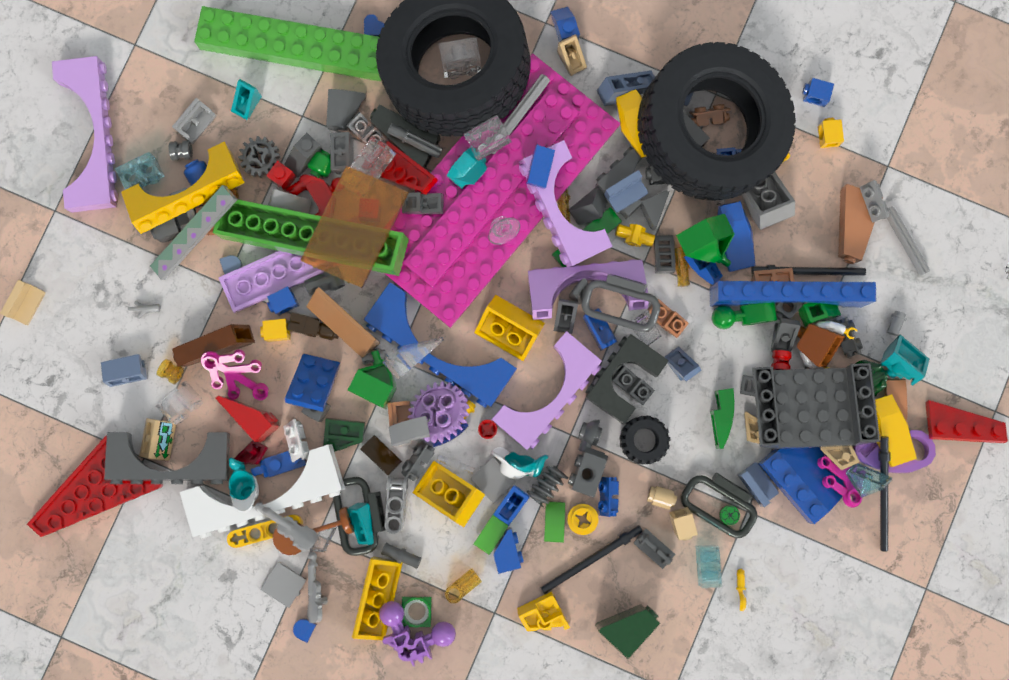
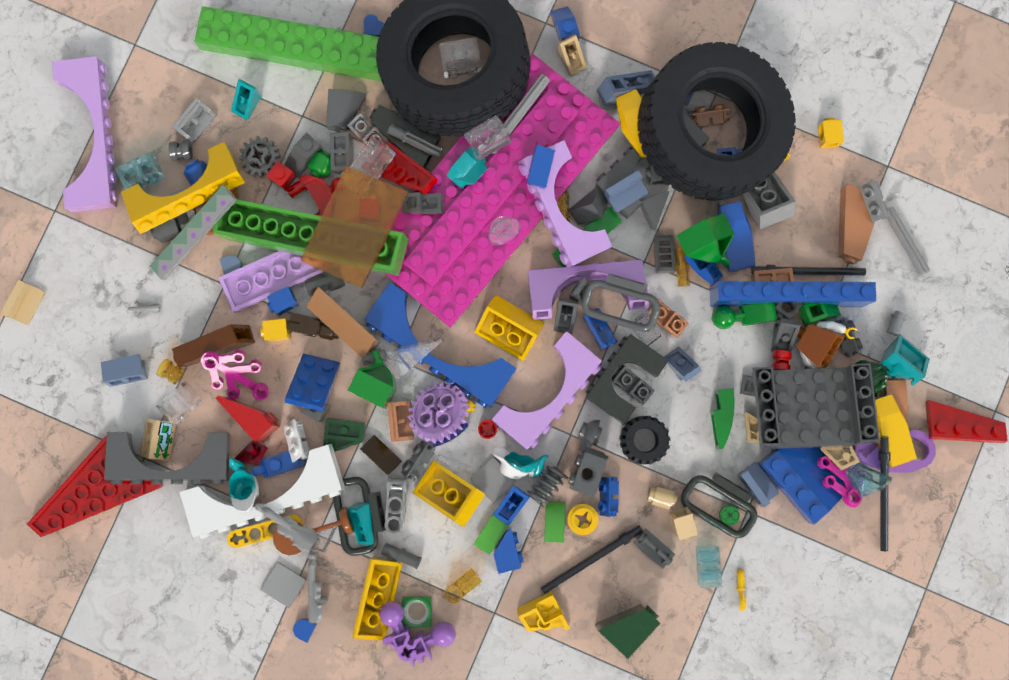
(289, 201): light grey slope -> none
(409, 430): light grey slope -> none
(635, 235): yellow axle -> none
(817, 92): blue brick -> none

